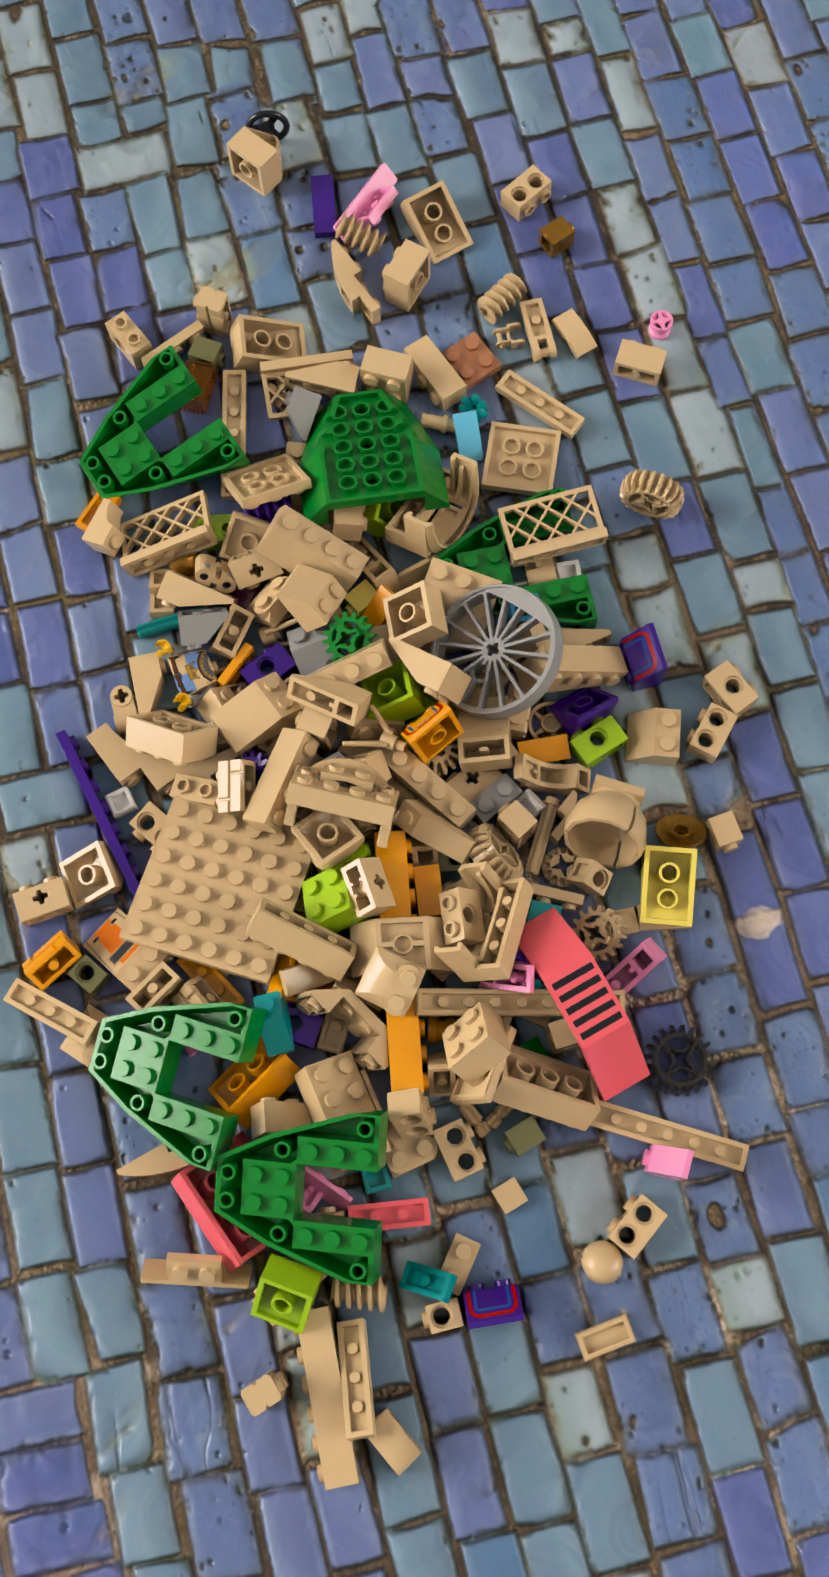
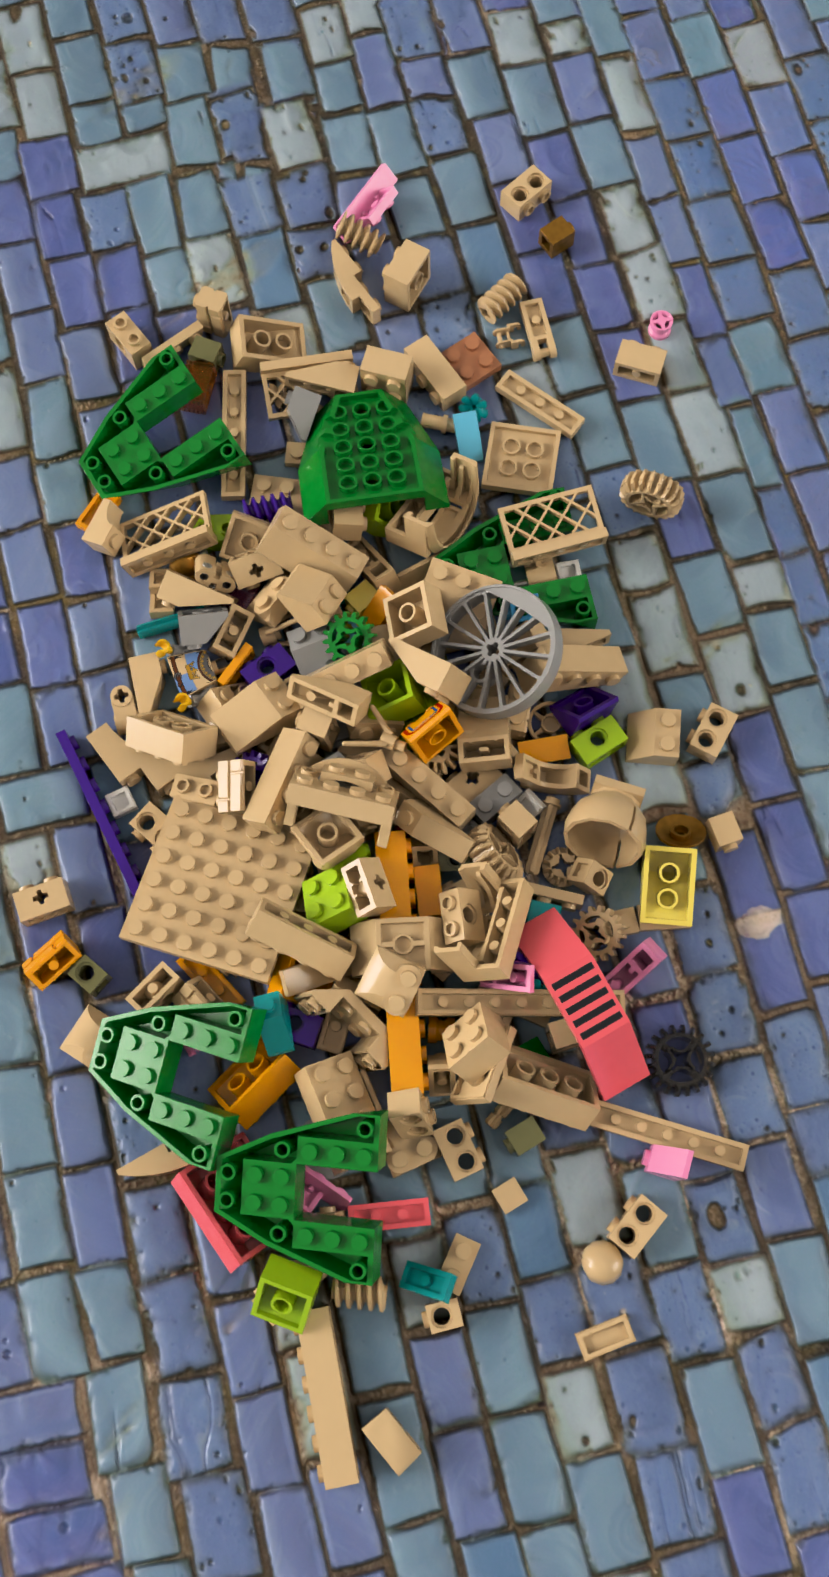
(52, 1012): tan plate -> none
(91, 874): tan slope -> none
(124, 959): tan slope -> none
(195, 1271): tan bracket -> none
(256, 152): tan piece -> none
(264, 1391): tan brick -> none
(266, 481): tan plate -> none
(275, 1116): tan brick -> none
(323, 205): dark purple tile -> none
(356, 1379): tan plate -> none
(376, 1181): teal tile -> none
(436, 222): tan slope -> none
(475, 1119): tan axle -> none
(492, 1304): dark purple slope -> none
(562, 812): tan slope -> none
(575, 333): tan slope -> none
(643, 658): dark purple slope -> none
(729, 675): tan brick -> none

